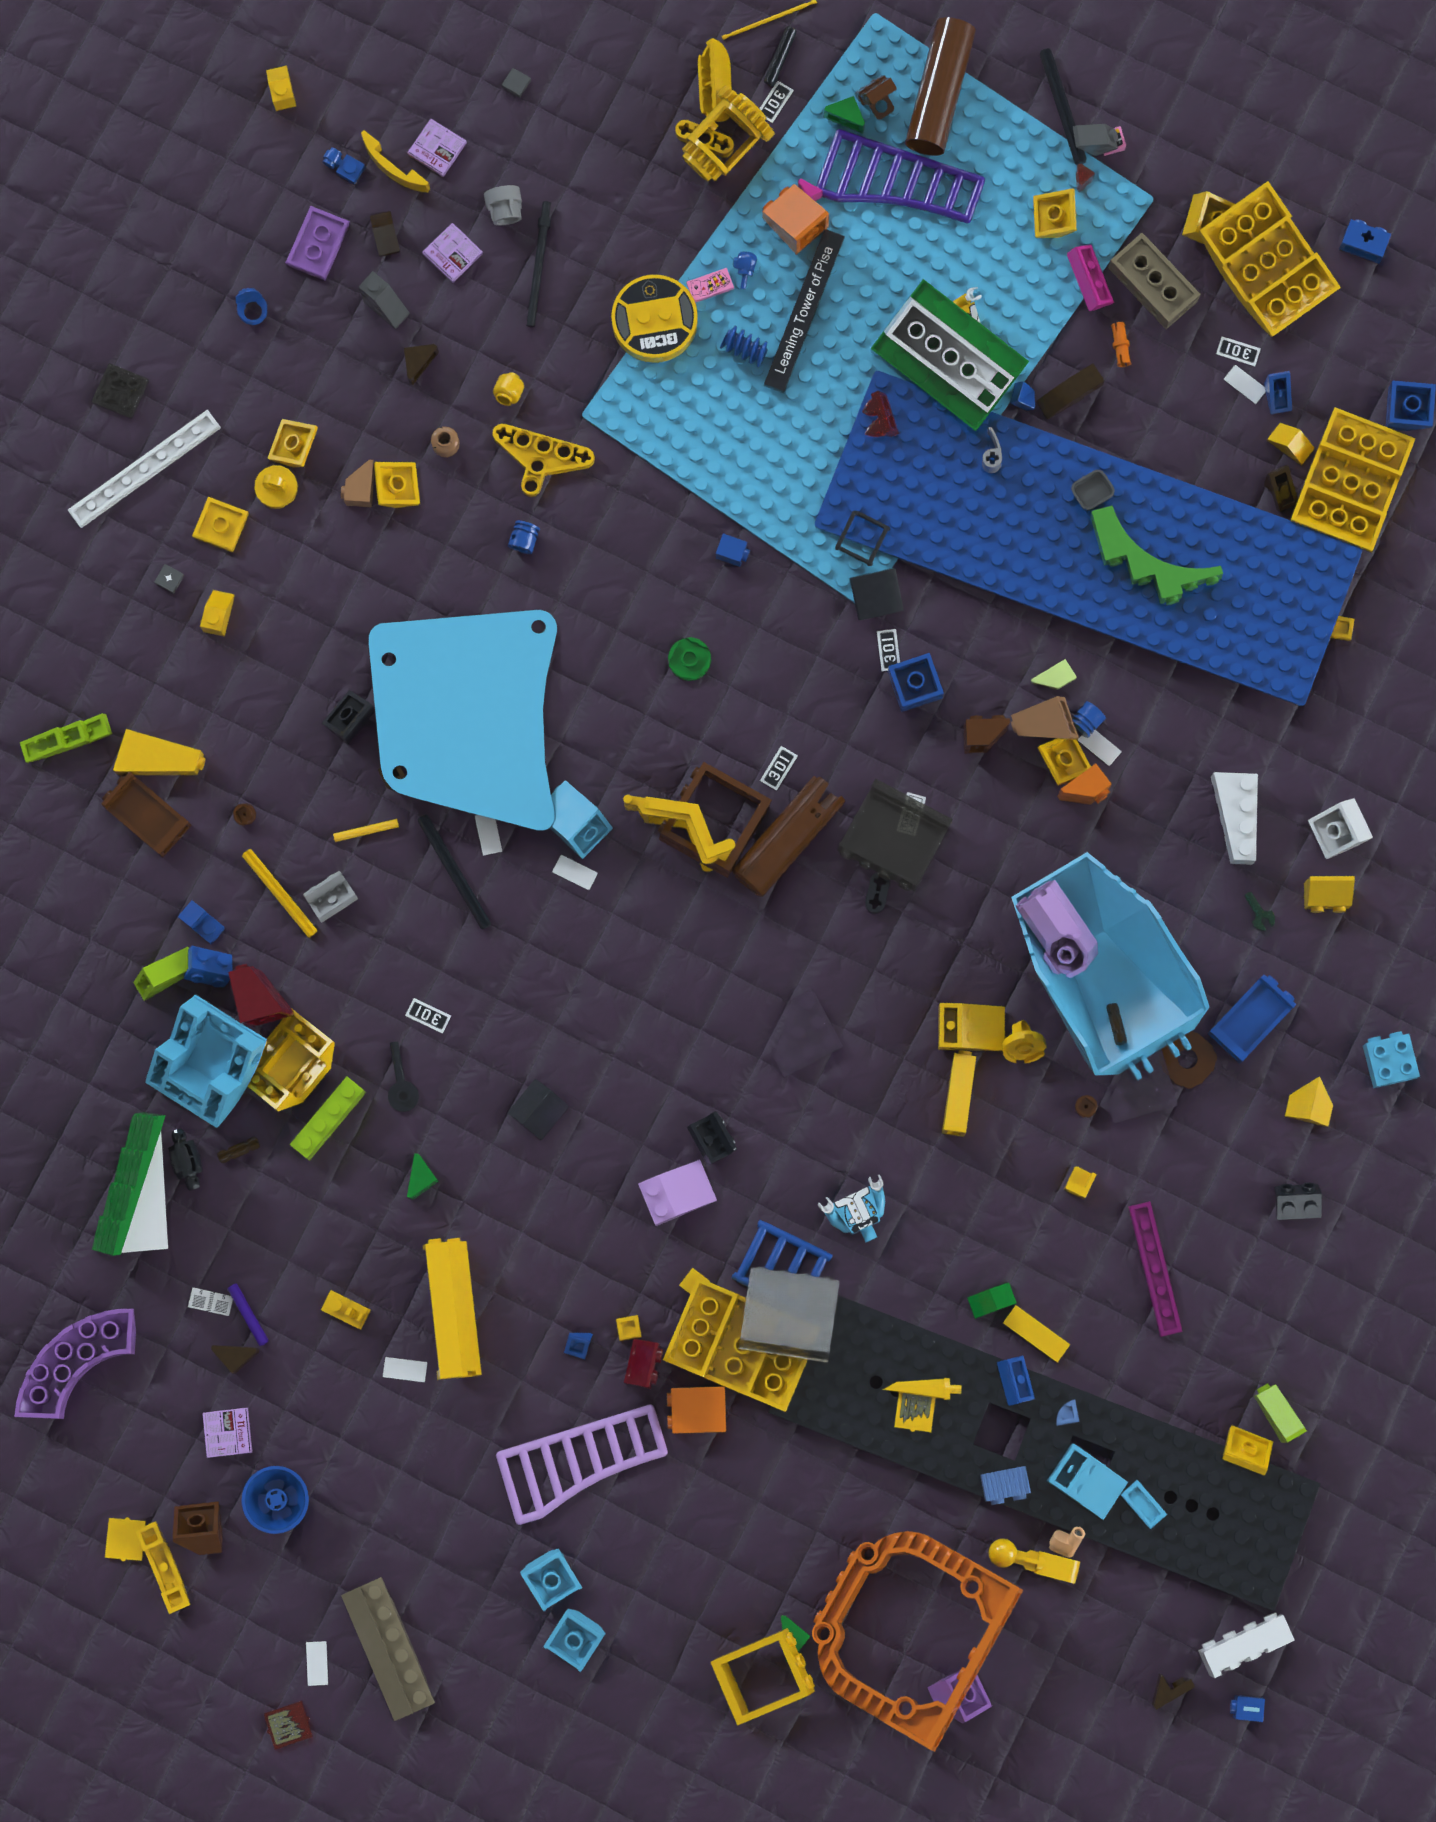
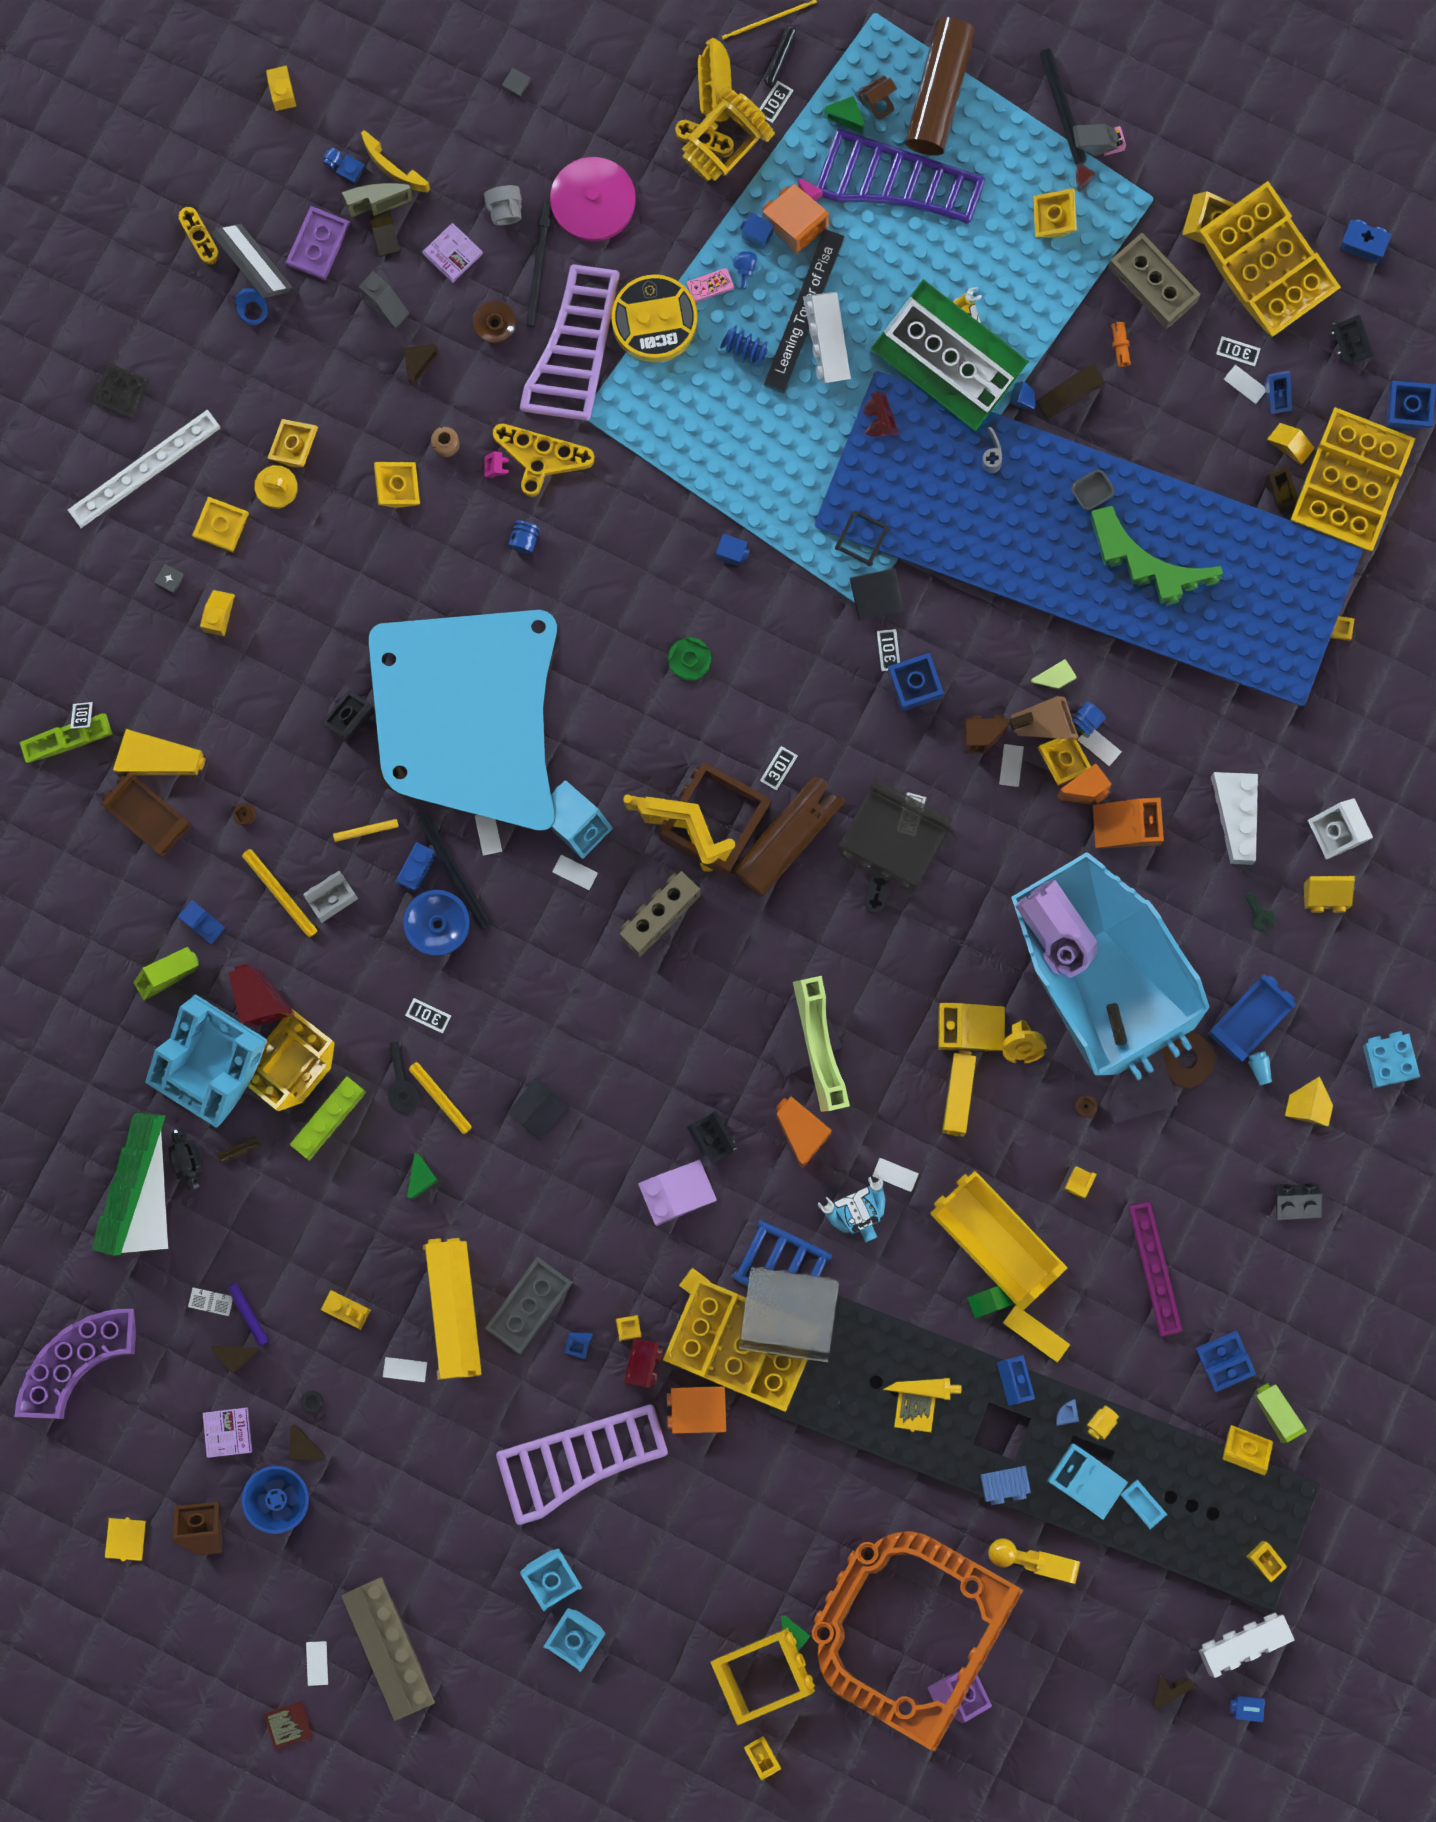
(81, 715): none -> sticker
(163, 1567): yellow slope -> none
(208, 967): blue bracket -> none
(211, 245): none -> yellow beam
(252, 260): none -> dark grey tile
(302, 1446): none -> dark brown slope
(312, 1401): none -> black tile
(359, 486): medium nougat slope -> none
(376, 198): none -> olive slope
(416, 867): none -> blue brick
(434, 907): none -> blue dish
(437, 147): lavender tile -> none
(440, 1098): none -> yellow axle
(491, 312): none -> reddish brown dish
(493, 465): none -> dark pink tile
(508, 389): yellow head -> none
(528, 1305): none -> dark grey tile
(559, 329): none -> lavender bar
(593, 199): none -> dark pink dish
(639, 941): none -> dark tan brick
(757, 230): none -> blue brick
(762, 1758): none -> yellow slope
(802, 1129): none -> orange slope
(812, 1010): none -> yellowish green arch
(827, 336): none -> white wedge
(895, 1174): none -> white sticker
(998, 1240): none -> yellow panel
(1011, 765): none -> white sticker
(1021, 721): none -> dark brown tile
(1066, 1543): light nougat piece -> none
(1090, 277): dark pink slope -> none
(1102, 1423): none -> yellow brick
(1128, 823): none -> orange slope
(1225, 1361): none -> blue slope
(1260, 1066): none -> medium azure cone
(1266, 1560): none -> yellow slope
(1352, 340): none -> black bracket

